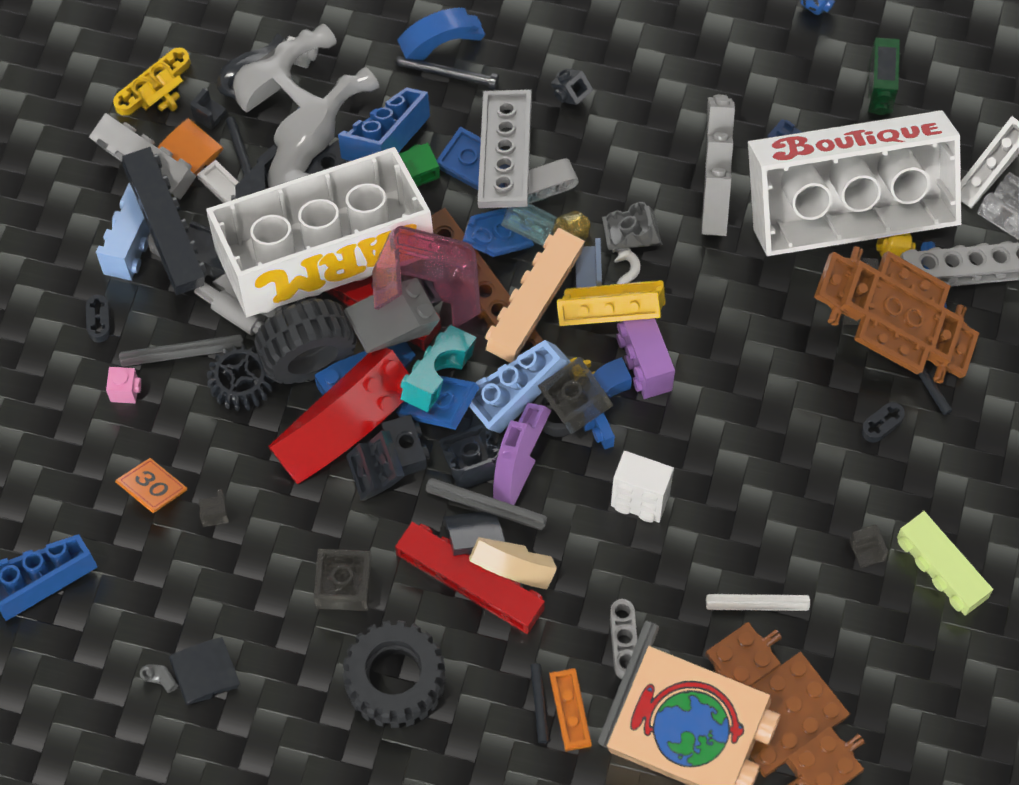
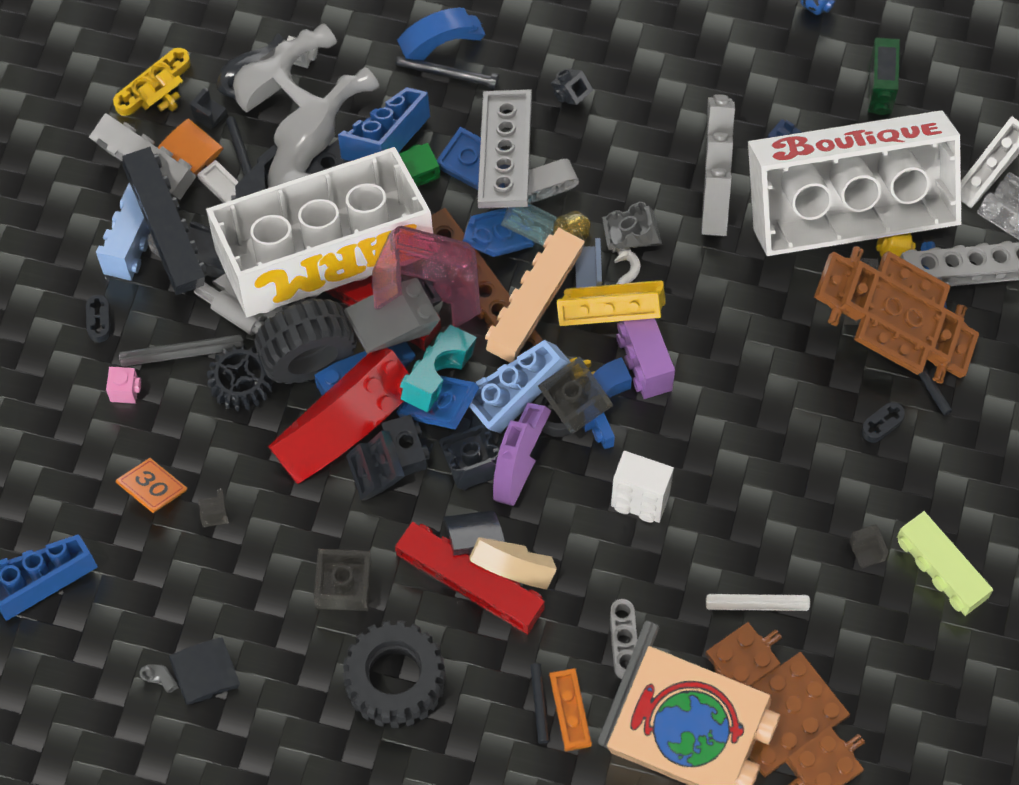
(486, 504): dark grey axle -> none

